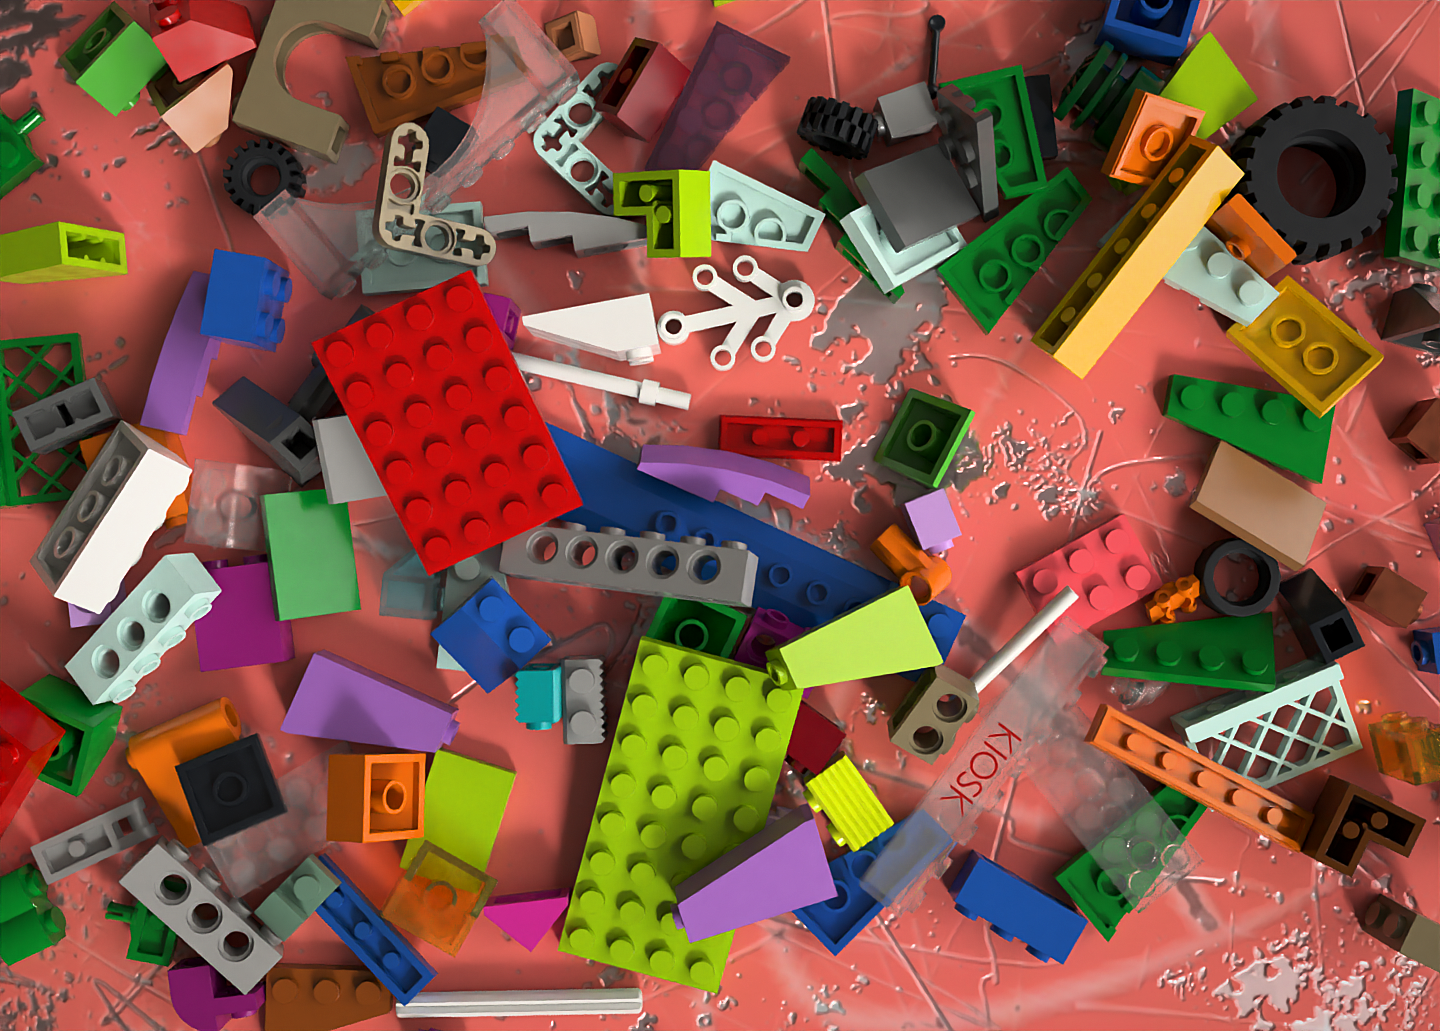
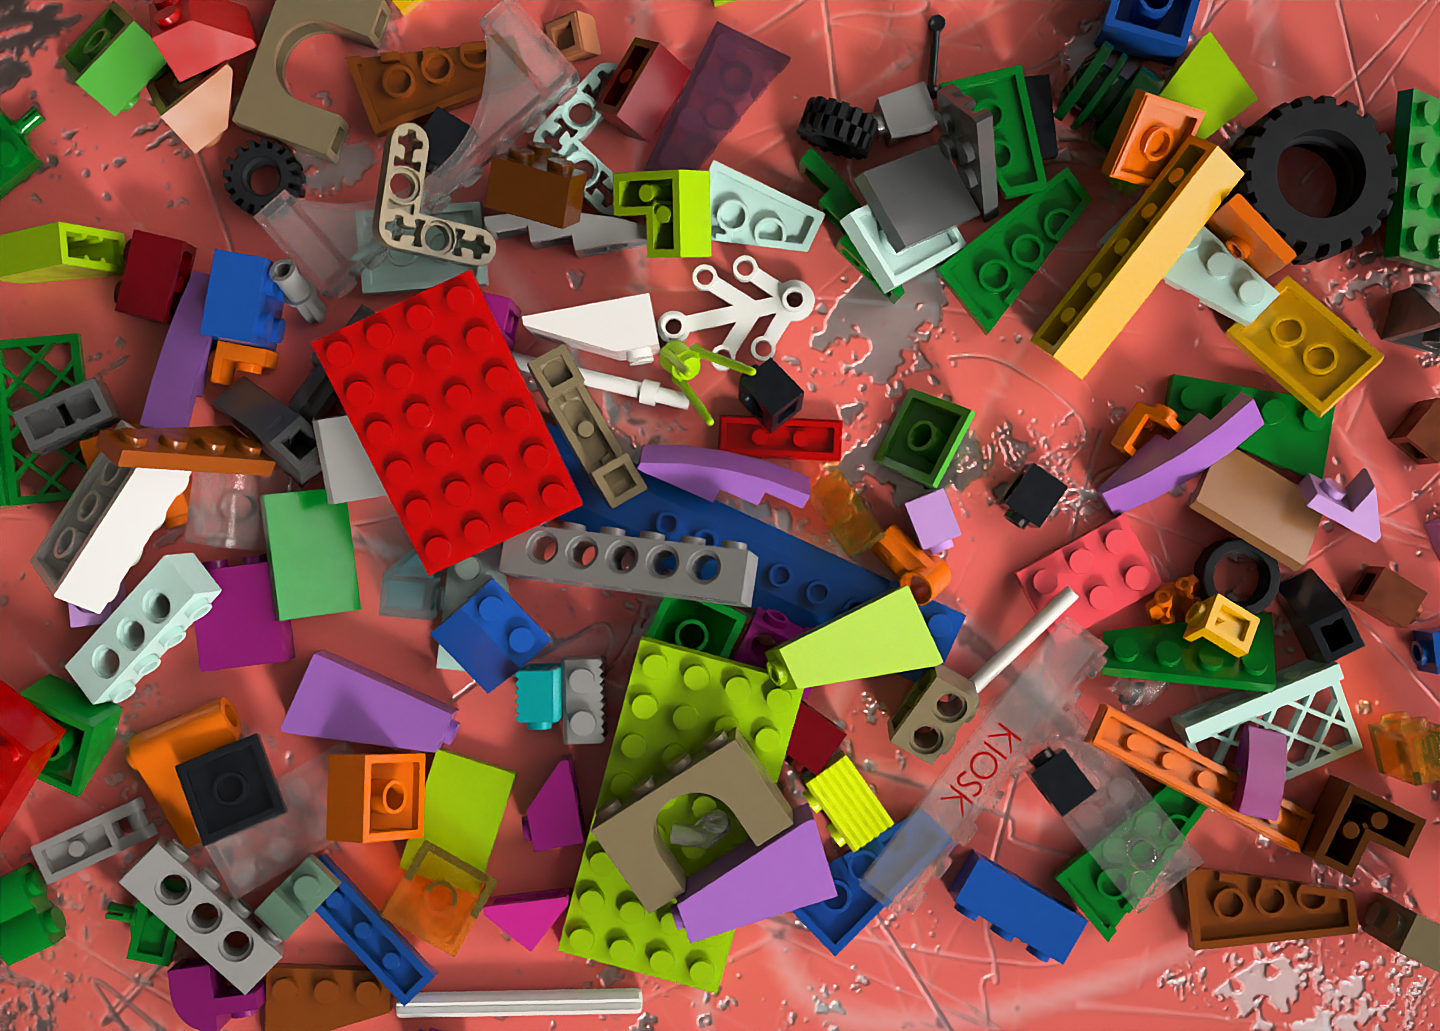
(153, 276): none -> dark red brick
(186, 449): none -> dark orange wing
(248, 359): none -> orange bracket
(298, 290): none -> light grey axle
(536, 185): none -> reddish brown brick
(556, 812): none -> magenta slope
(585, 428): none -> dark tan slope
(685, 364): none -> lime plant
(704, 832): none -> clear arm
(720, 769): none -> dark tan arch
(770, 395): none -> black brick
(845, 514): none -> clear yellow plate
(1031, 497): none -> black brick
(1059, 780): none -> black brick
(1142, 426): none -> orange bracket
(1167, 464): none -> medium lavender slope
(1222, 624): none -> yellow bracket
(1257, 909): none -> dark orange wing
(1263, 772): none -> magenta slope
(1351, 507): none -> lavender slope

